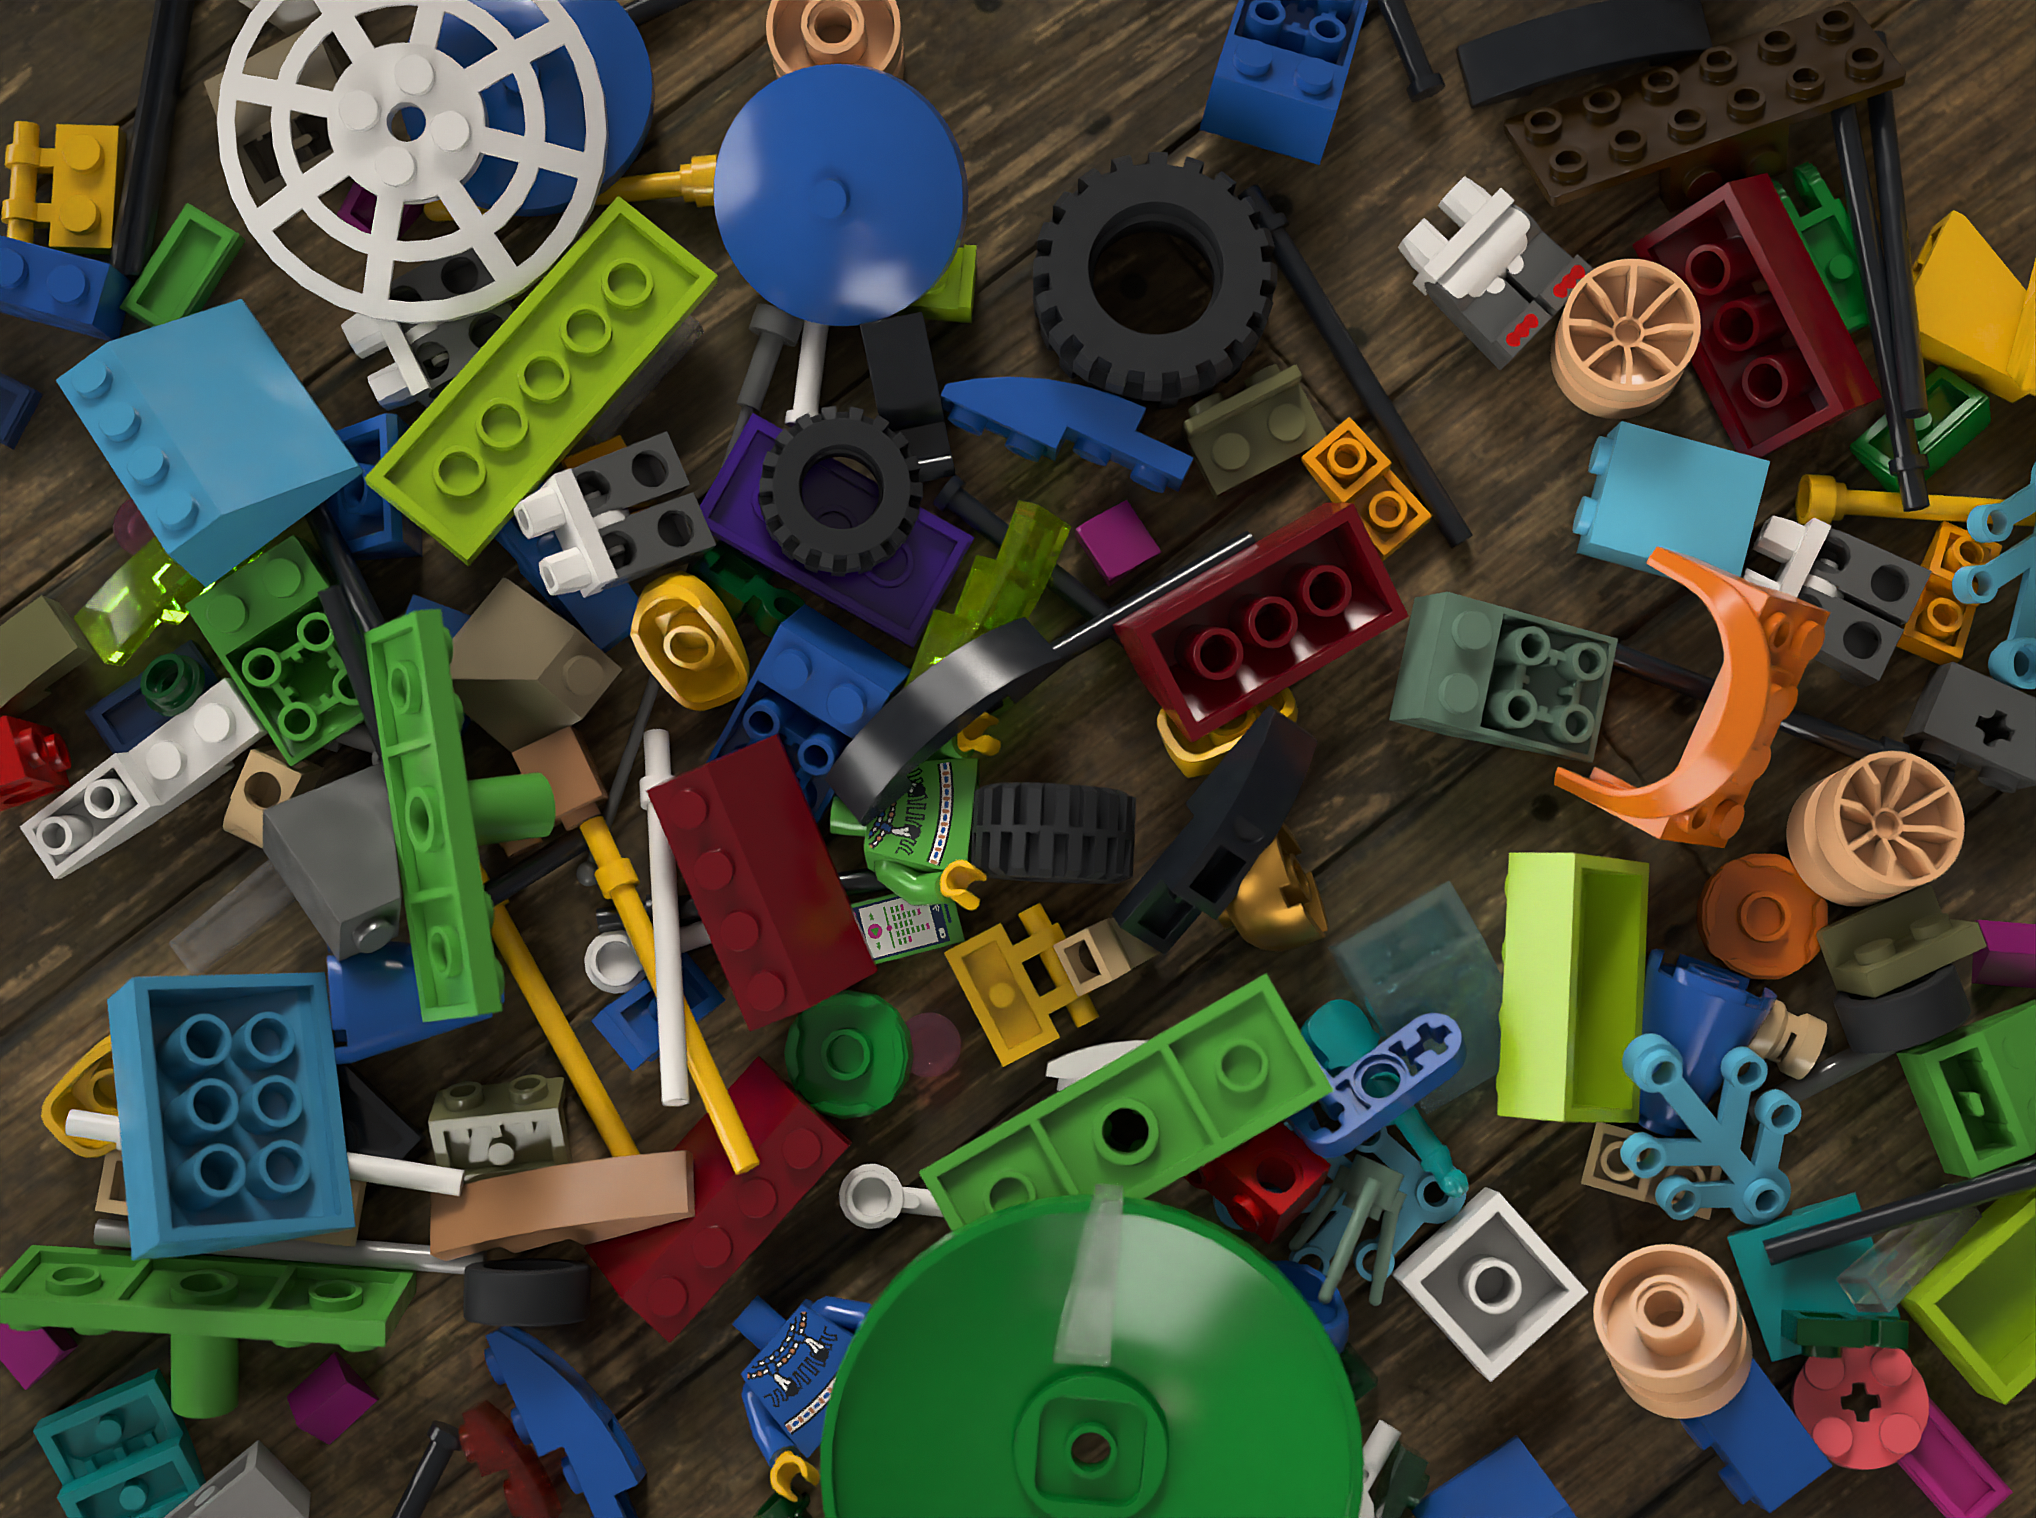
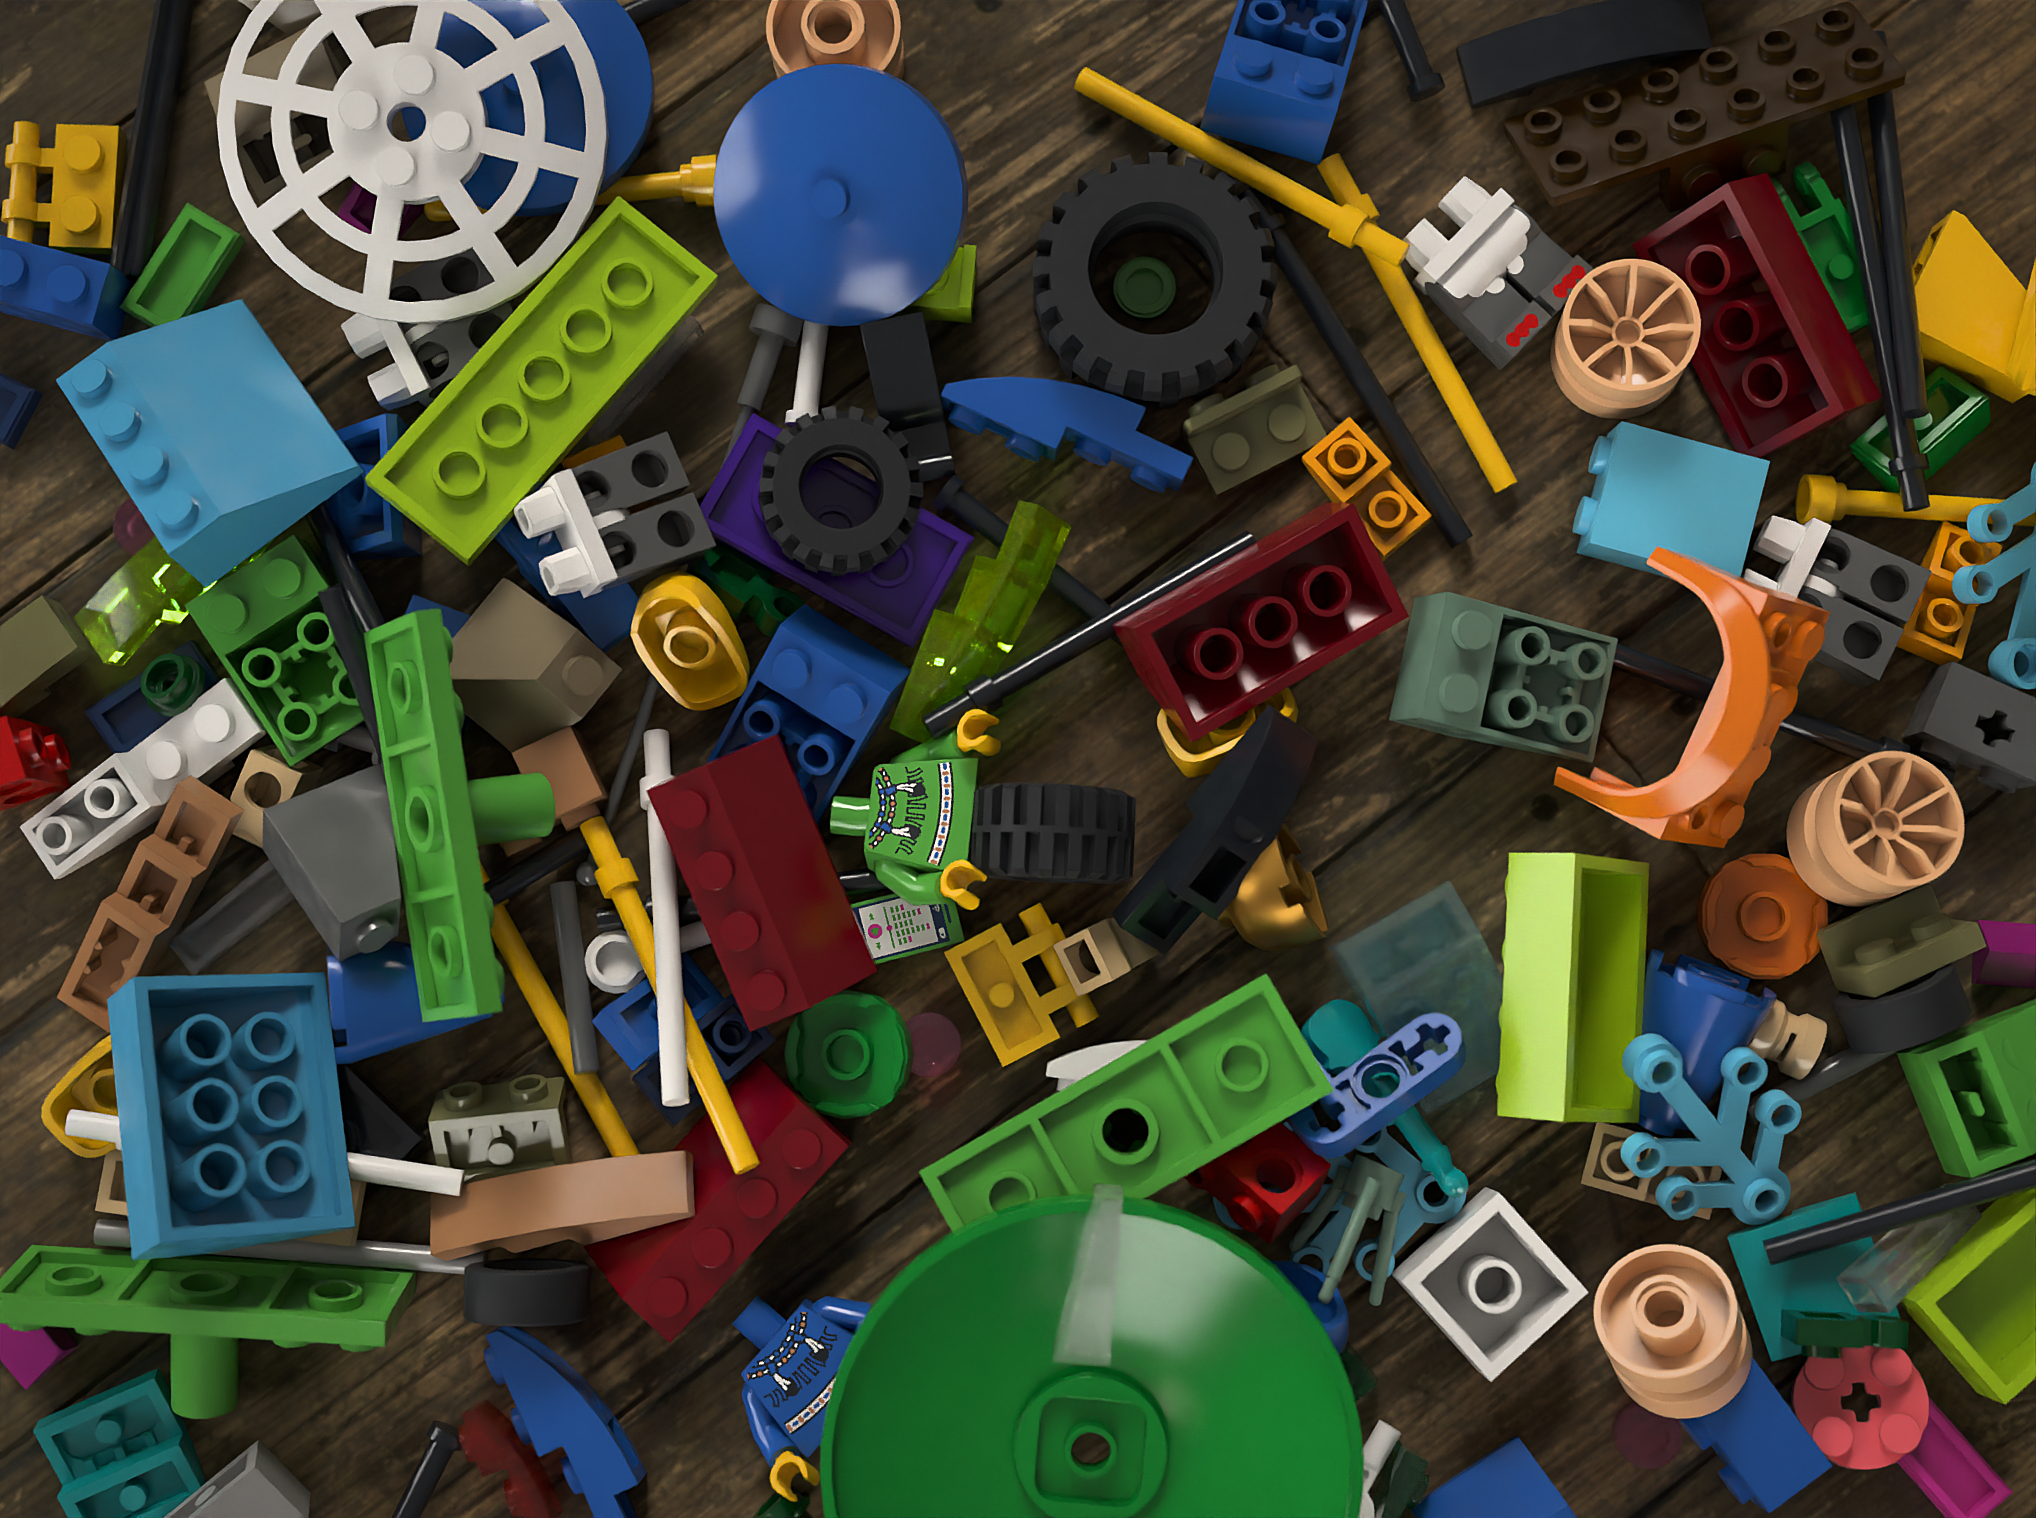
(152, 899): none -> medium nougat slope
(330, 1399): magenta slope -> none
(574, 978): none -> dark grey bar
(730, 1047): none -> dark blue slope
(875, 1196): white plate -> none
(934, 710): black slope -> none
(1116, 542): magenta slope -> none
(1144, 289): none -> bright green tile
(1345, 224): none -> yellow bar
(1424, 335): none -> yellow bar
(1646, 1437): none -> clear pink tile

